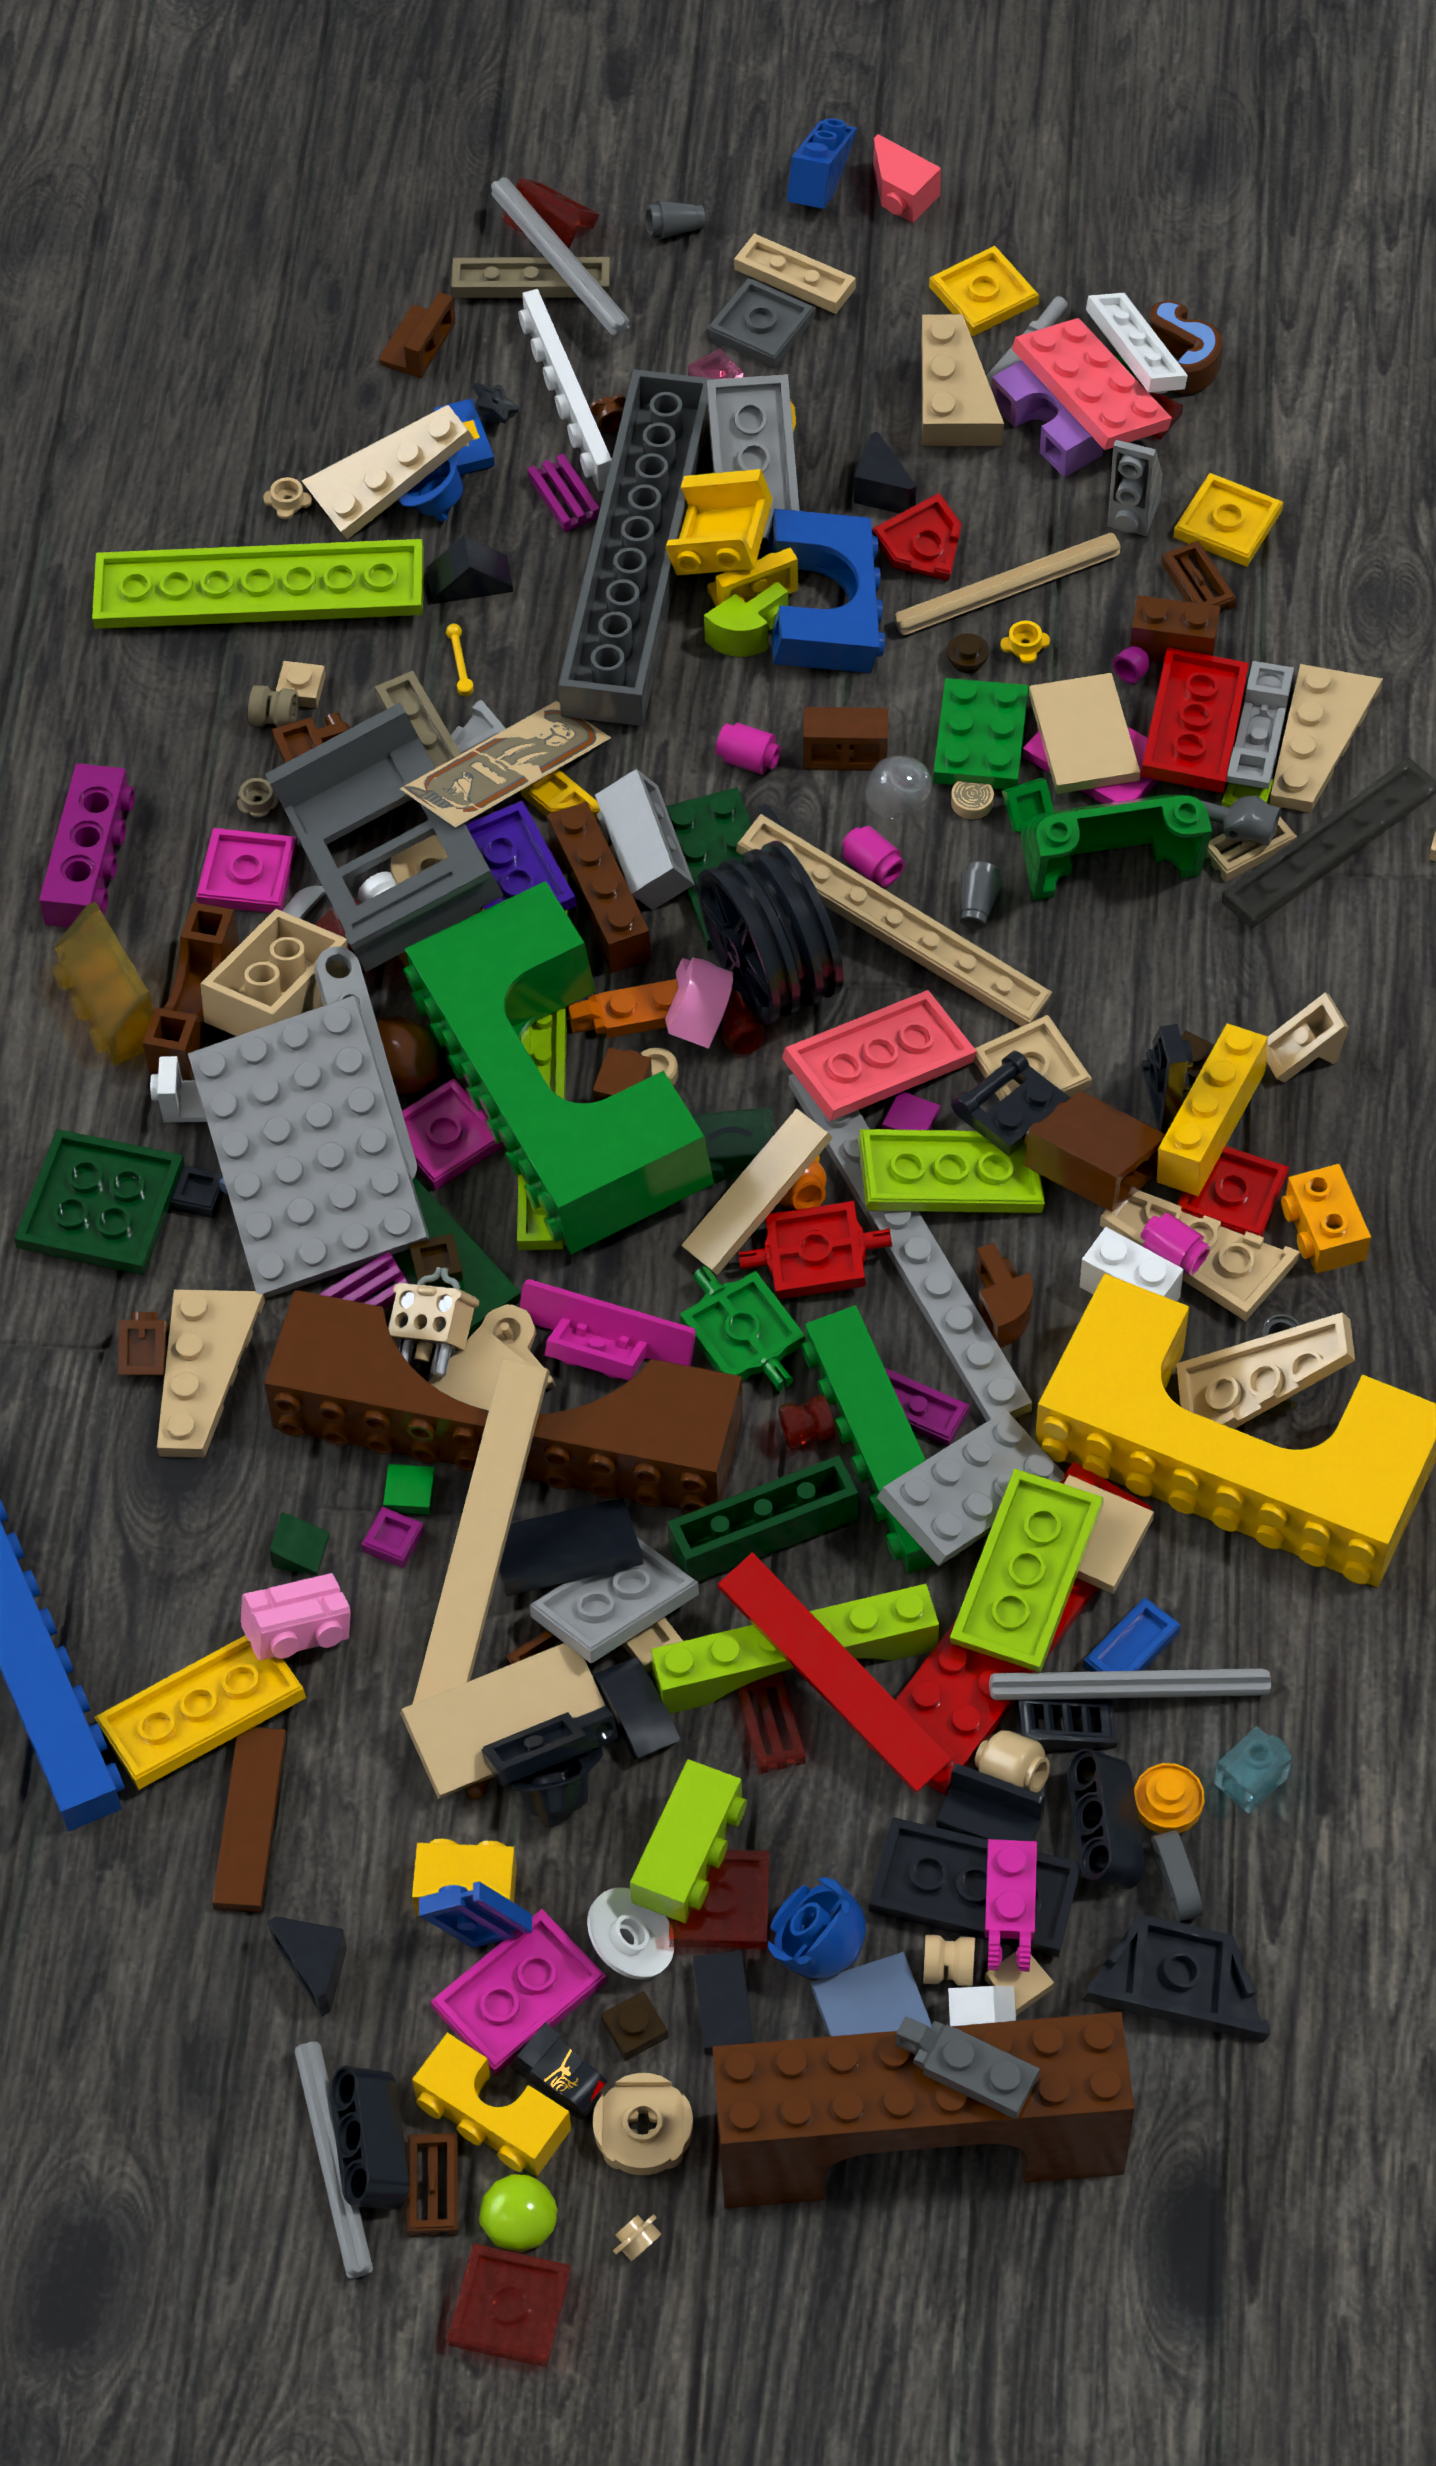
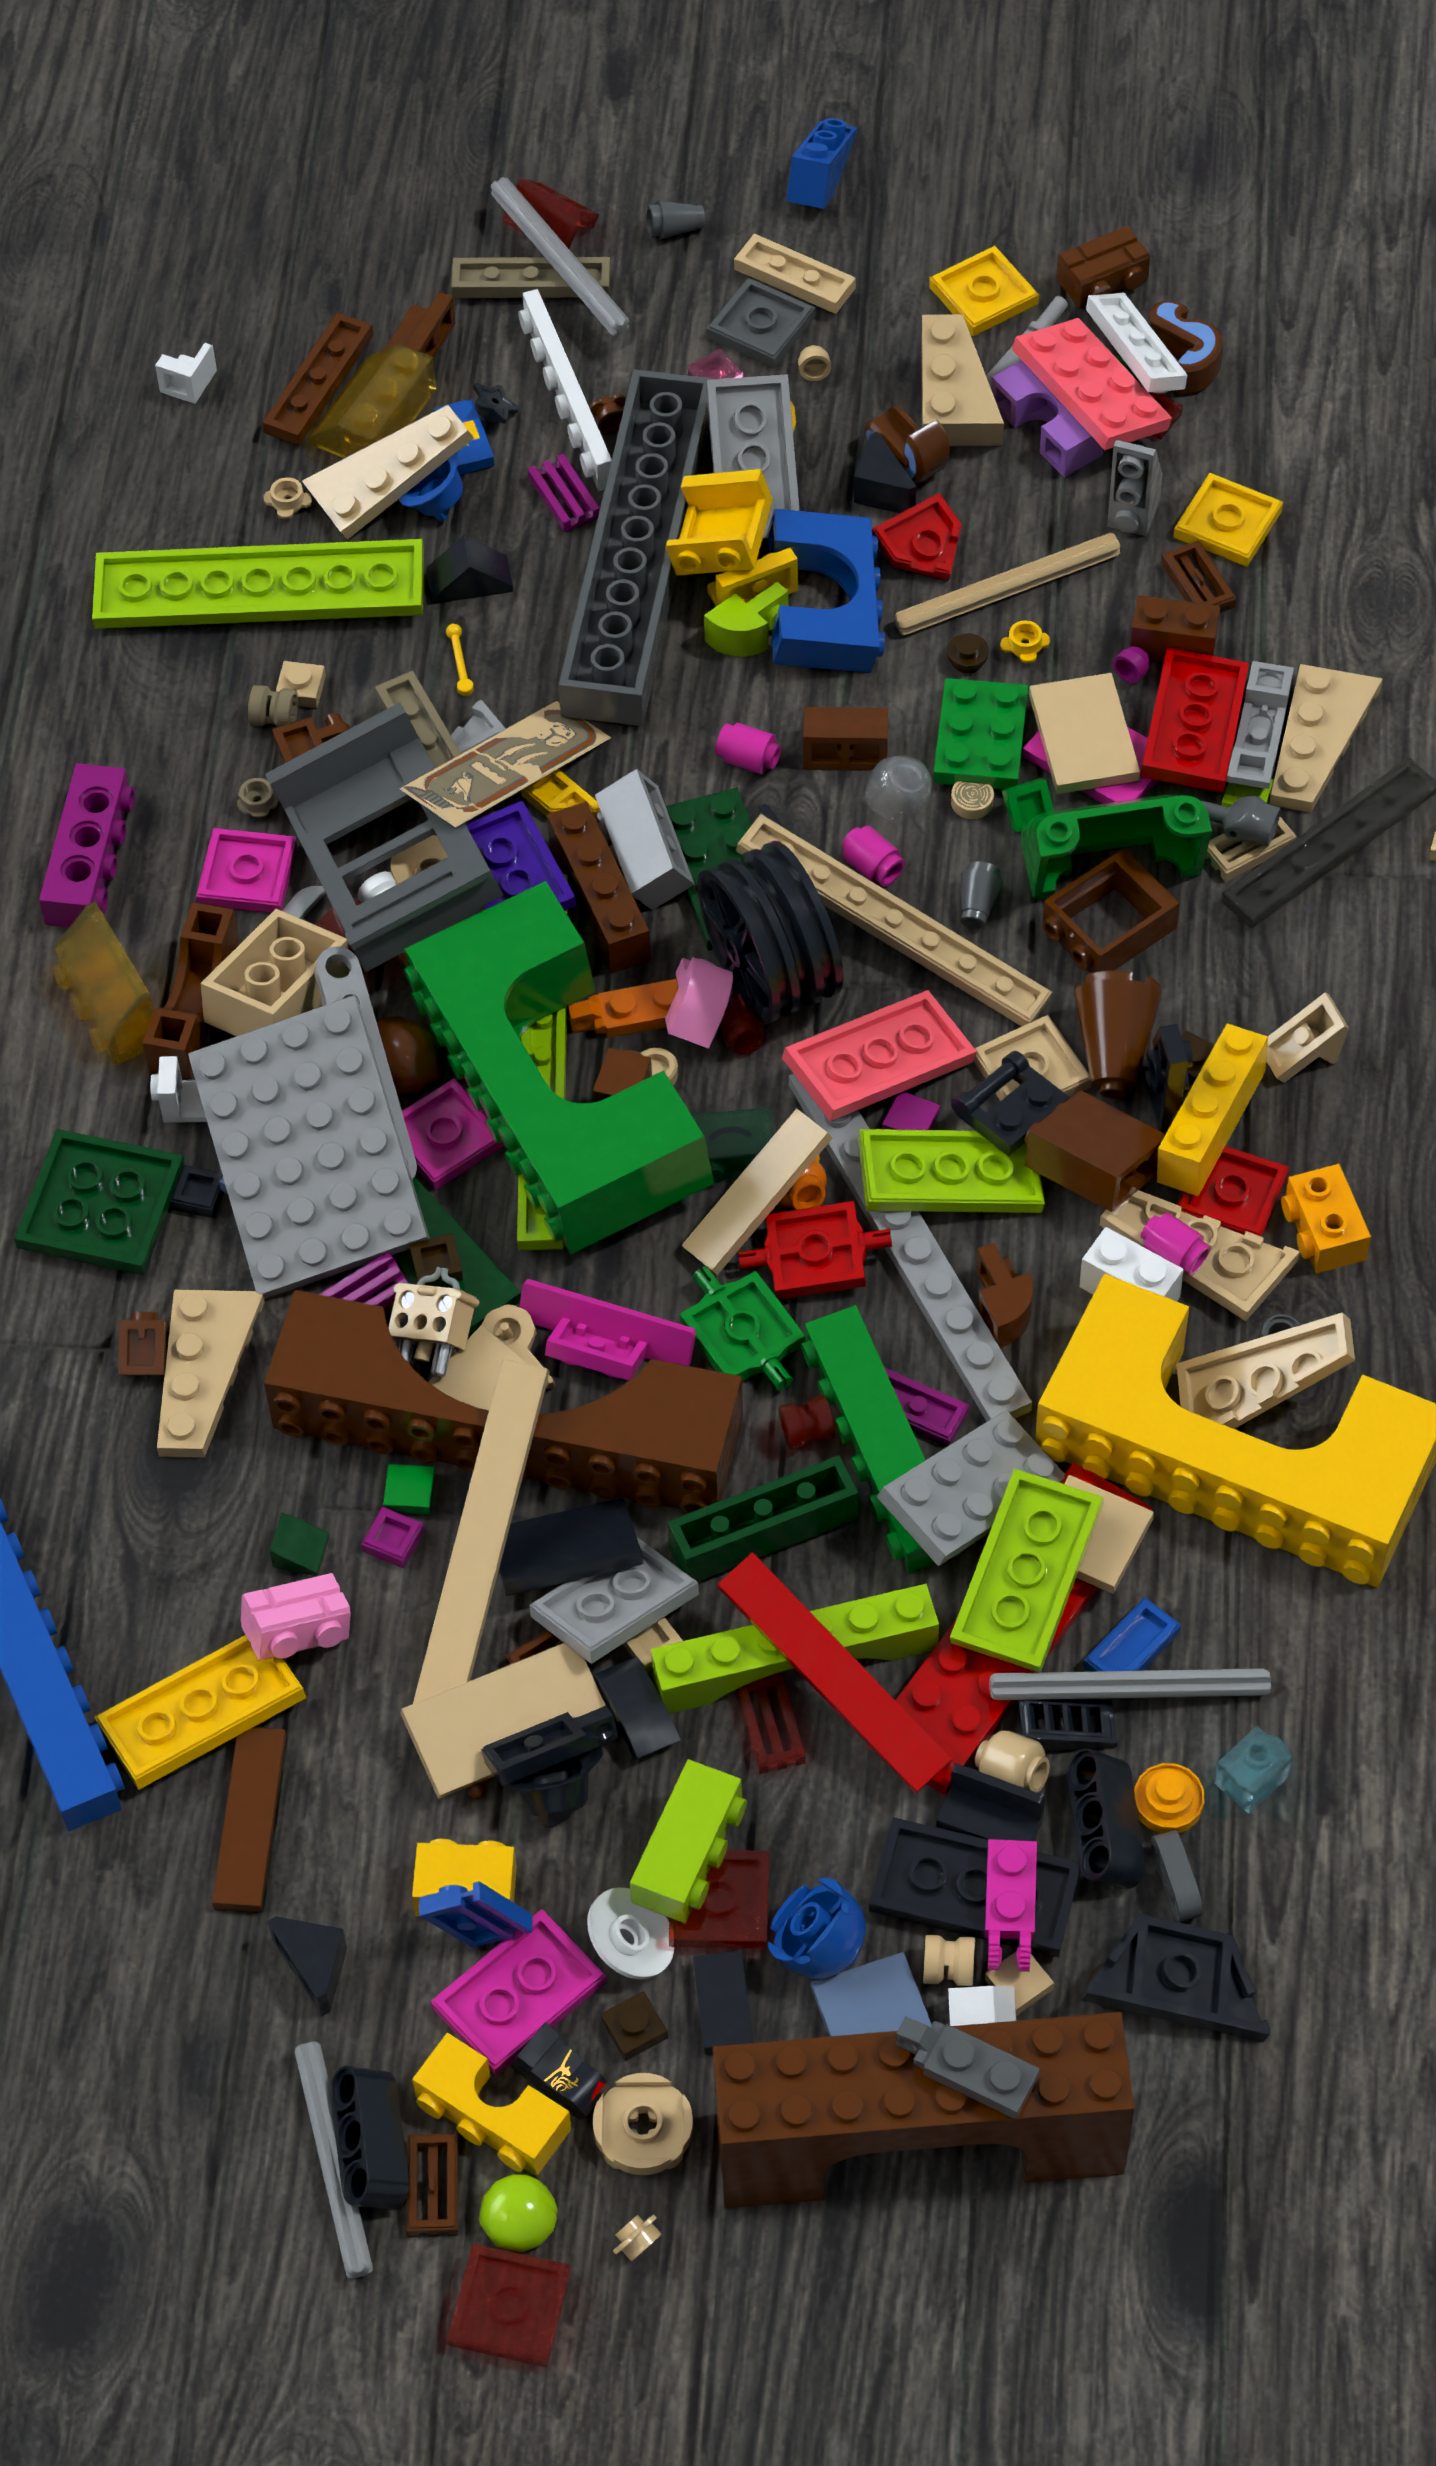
(187, 375): none -> white panel
(318, 379): none -> reddish brown plate
(376, 401): none -> clear yellow slope
(814, 363): none -> tan hinge
(904, 180): coral slope -> none
(918, 450): none -> reddish brown animal
(1103, 266): none -> reddish brown brick
(1116, 1027): none -> reddish brown cone
(1137, 887): none -> reddish brown window

